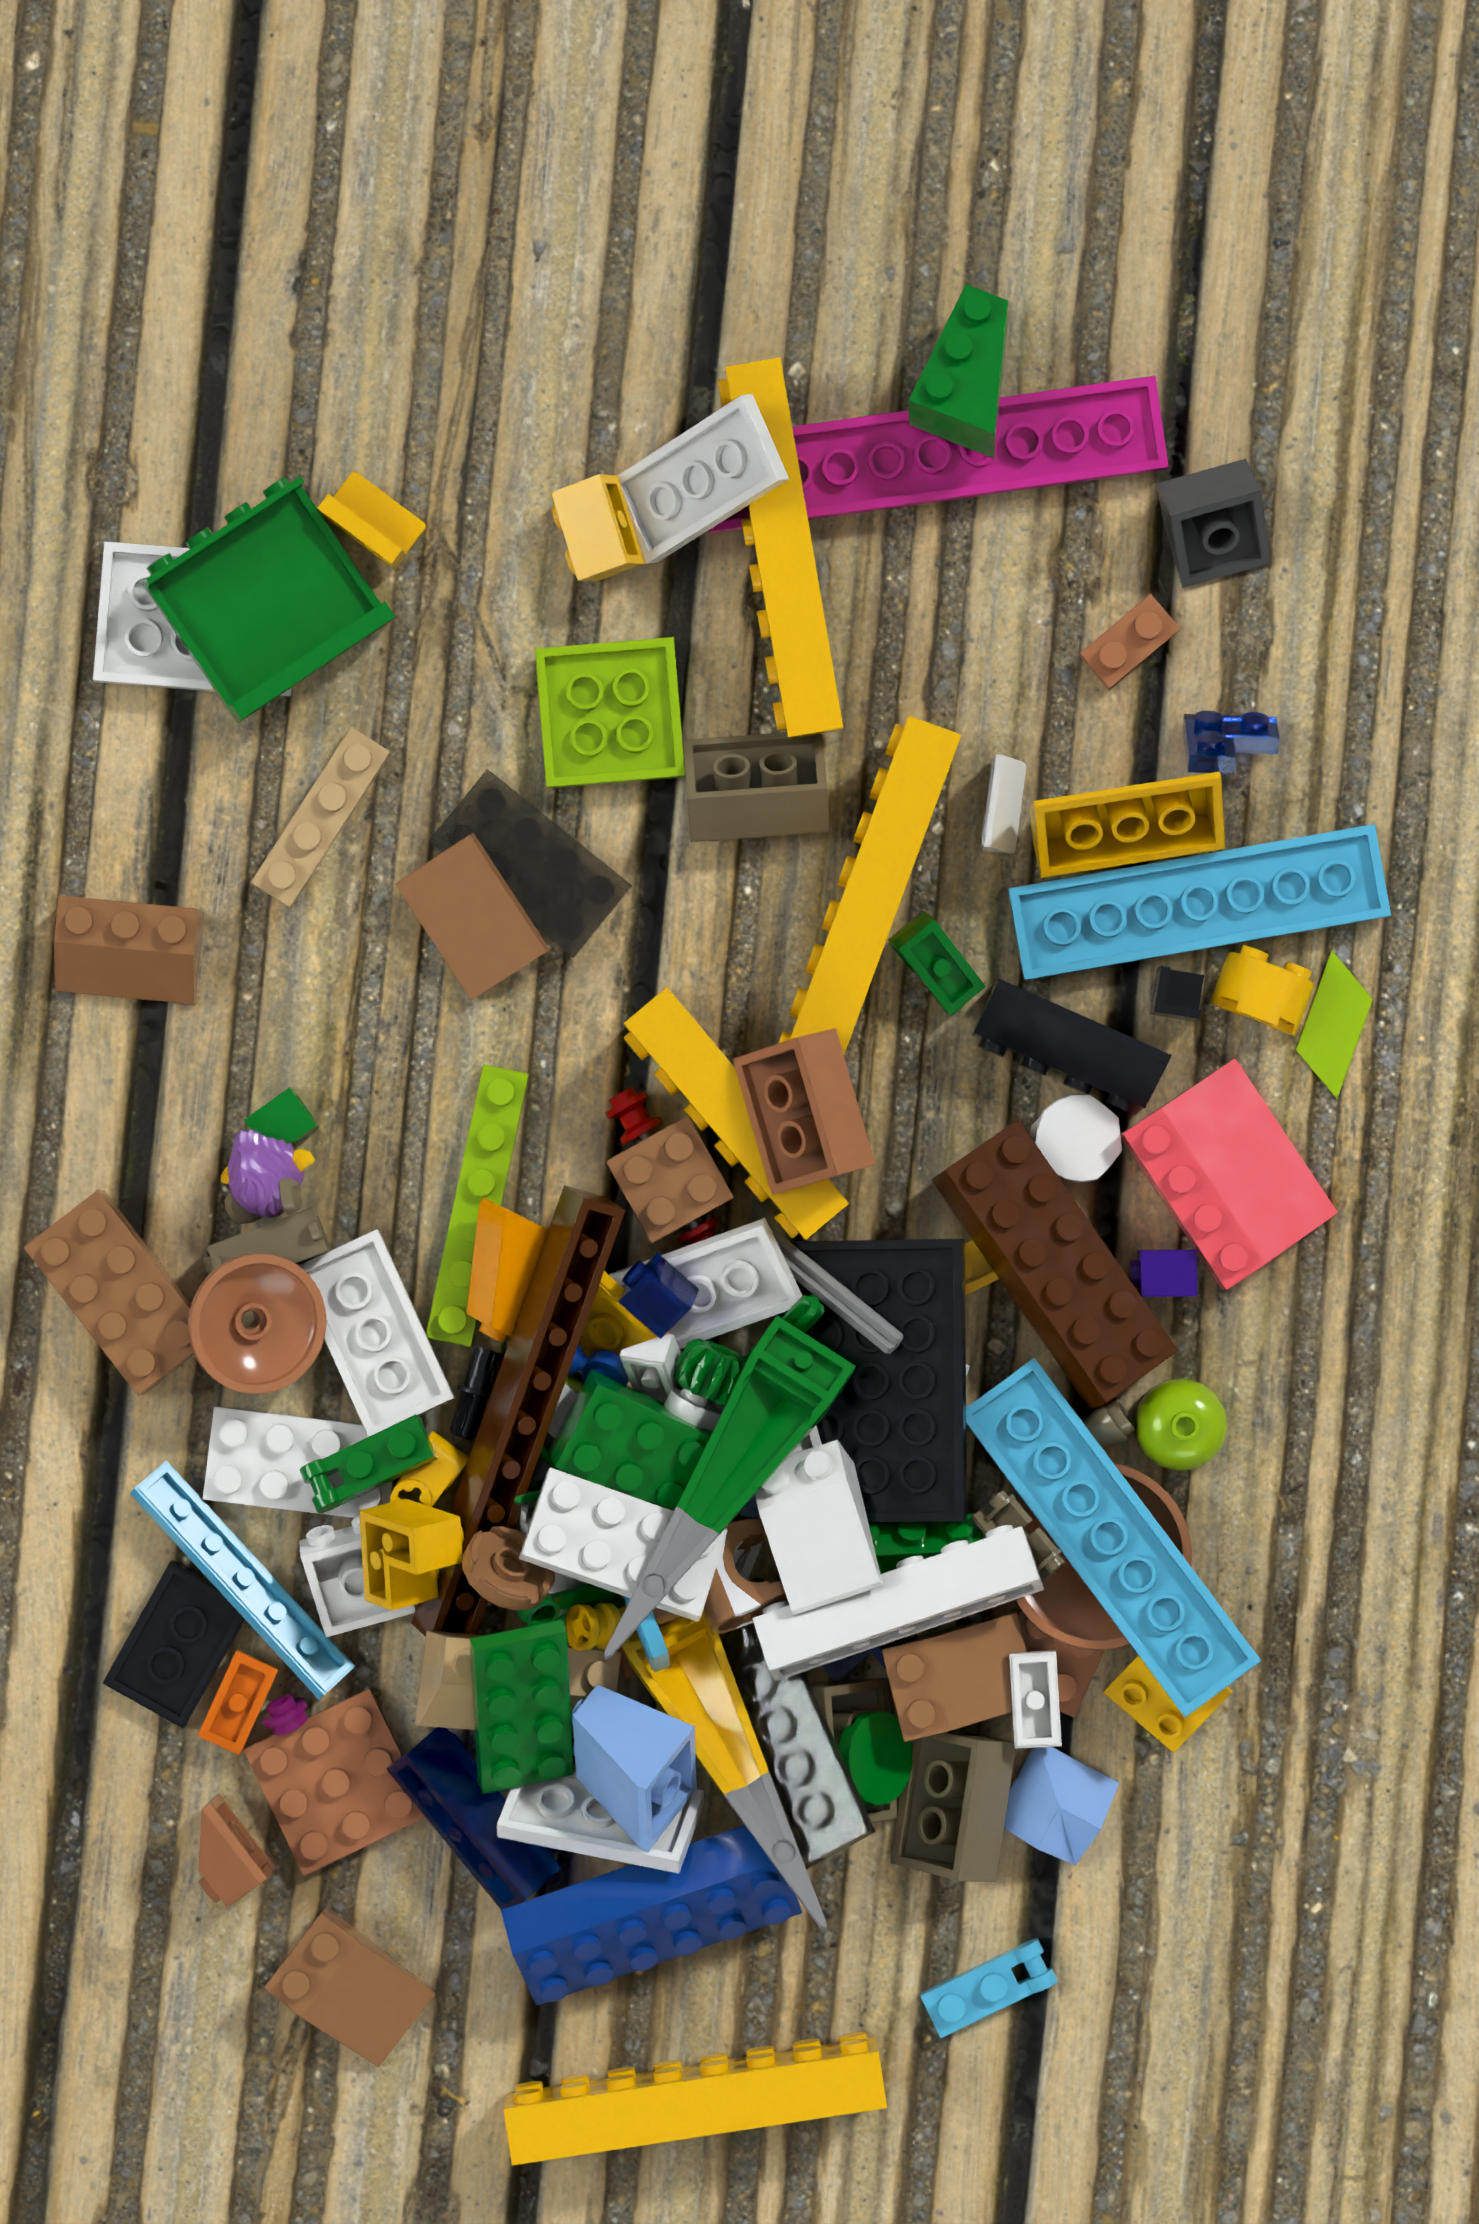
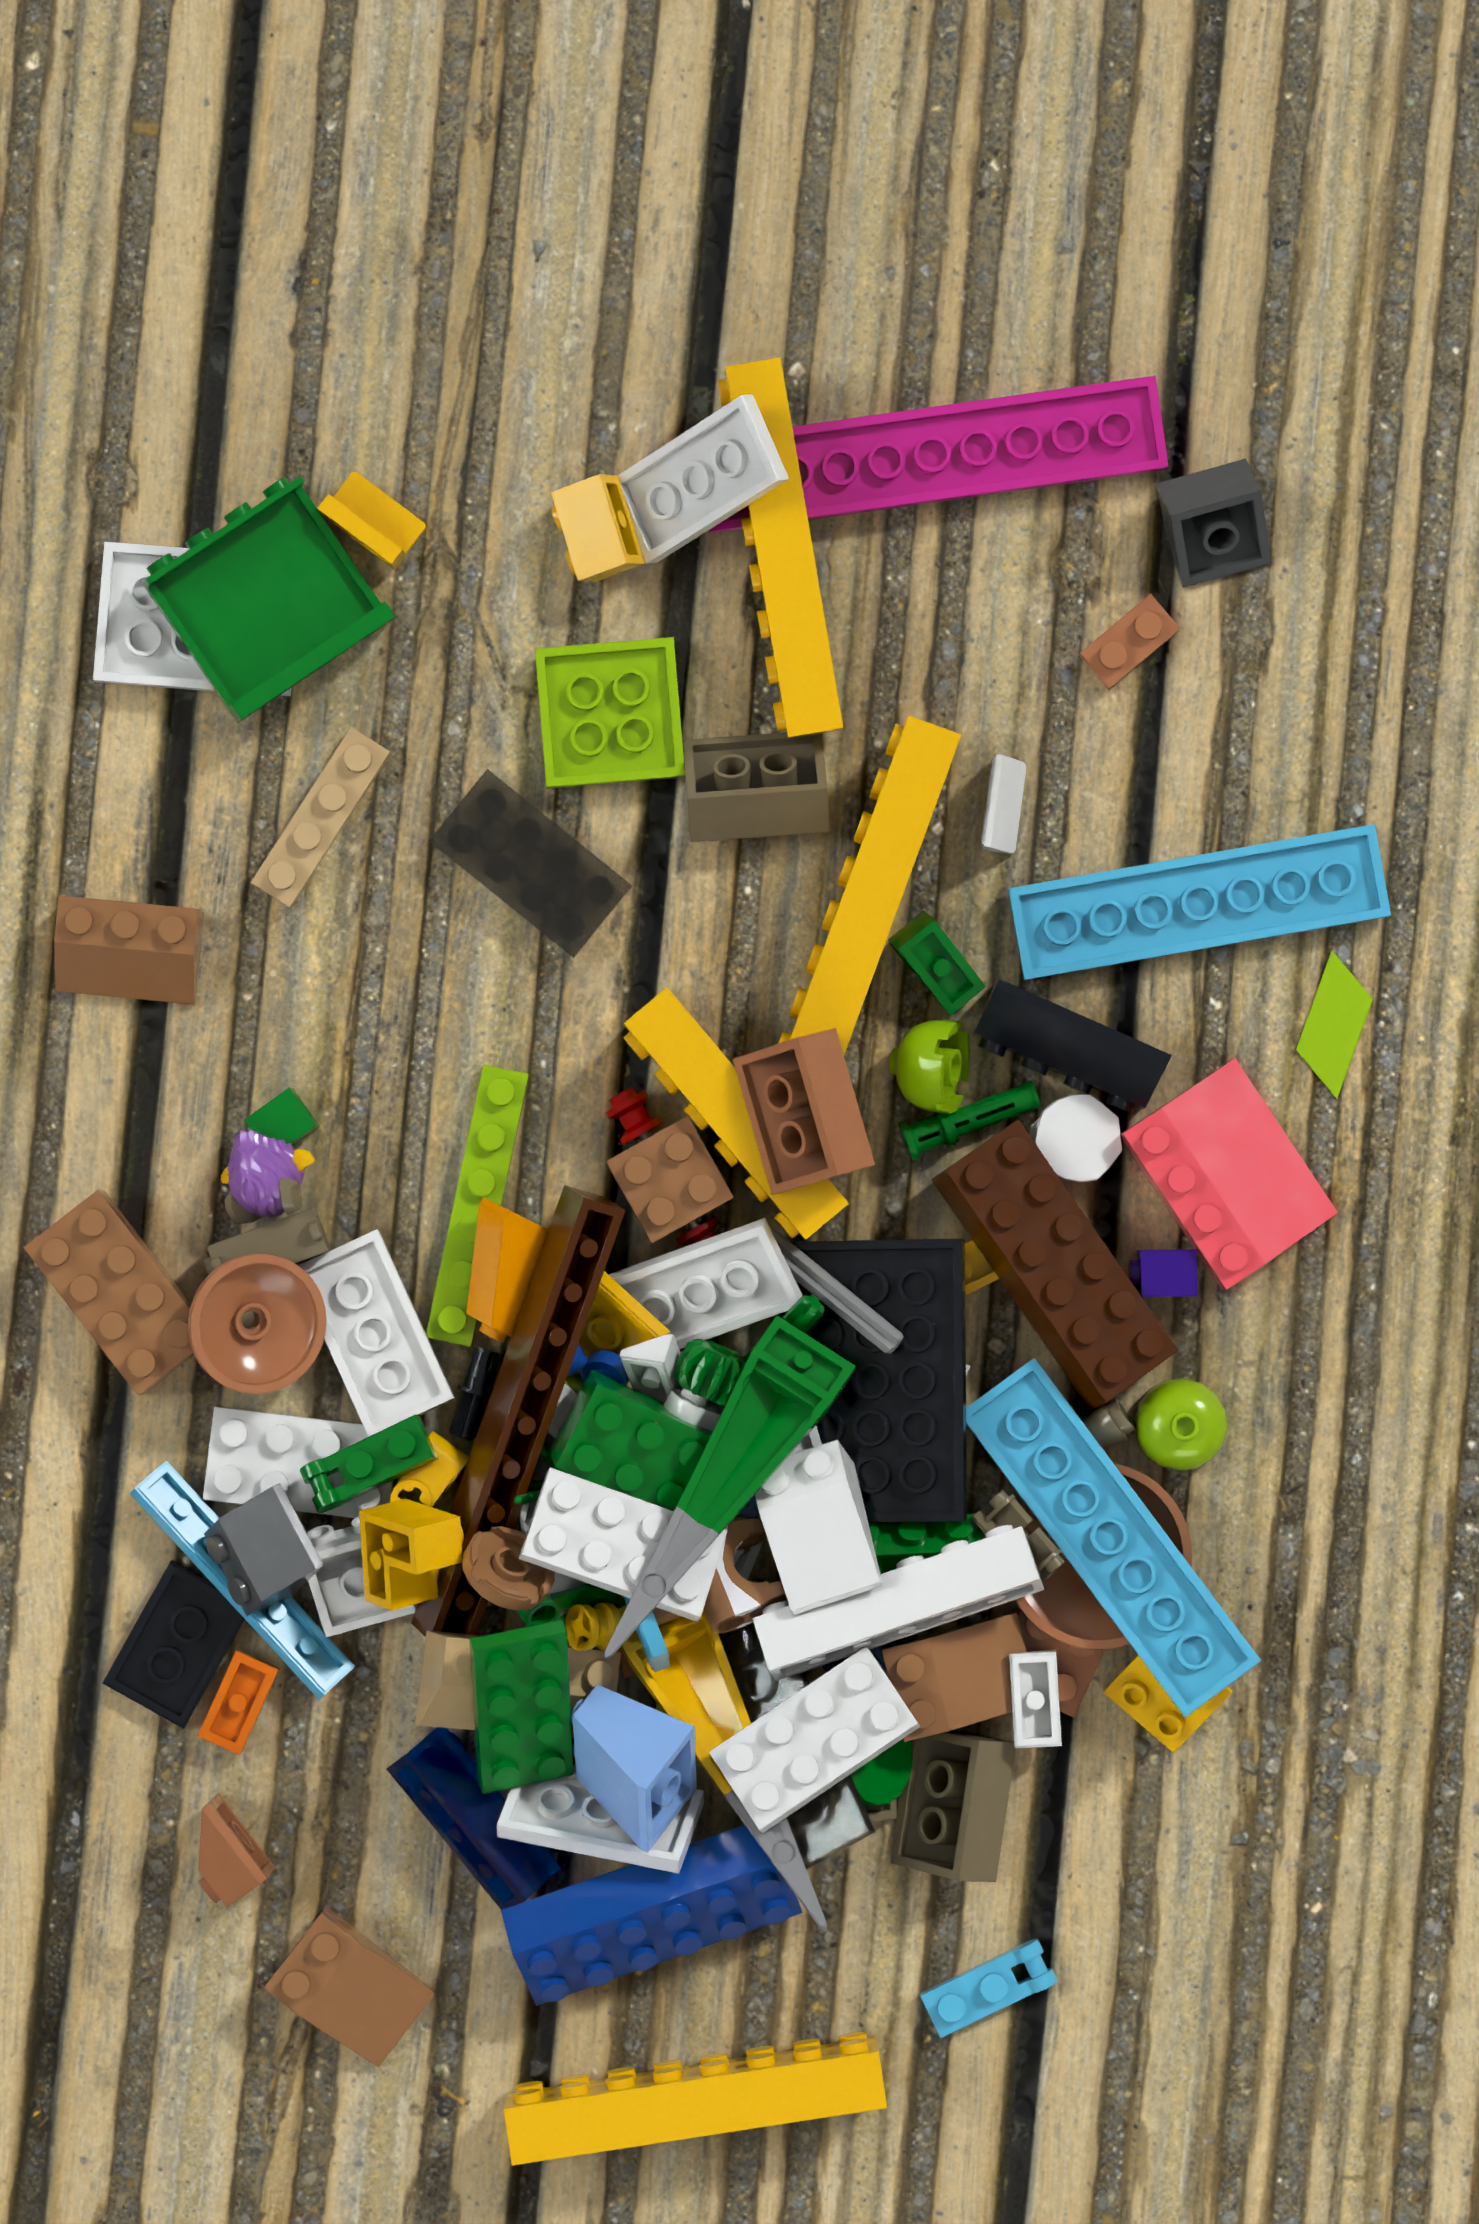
(263, 1550): none -> dark grey slope
(285, 1714): magenta plate -> none
(333, 1782): nougat plate -> none
(472, 916): medium nougat tile -> none
(657, 1294): clear blue brick -> none
(814, 1739): none -> white plate
(931, 1063): none -> lime cylinder
(947, 1128): none -> green pin
(964, 374): green wedge -> none
(1058, 1803): light blue slope -> none
(1128, 824): yellow slope -> none
(1176, 994): black panel -> none
(1215, 739): clear blue plate -> none
(1263, 990): yellow cylinder -> none

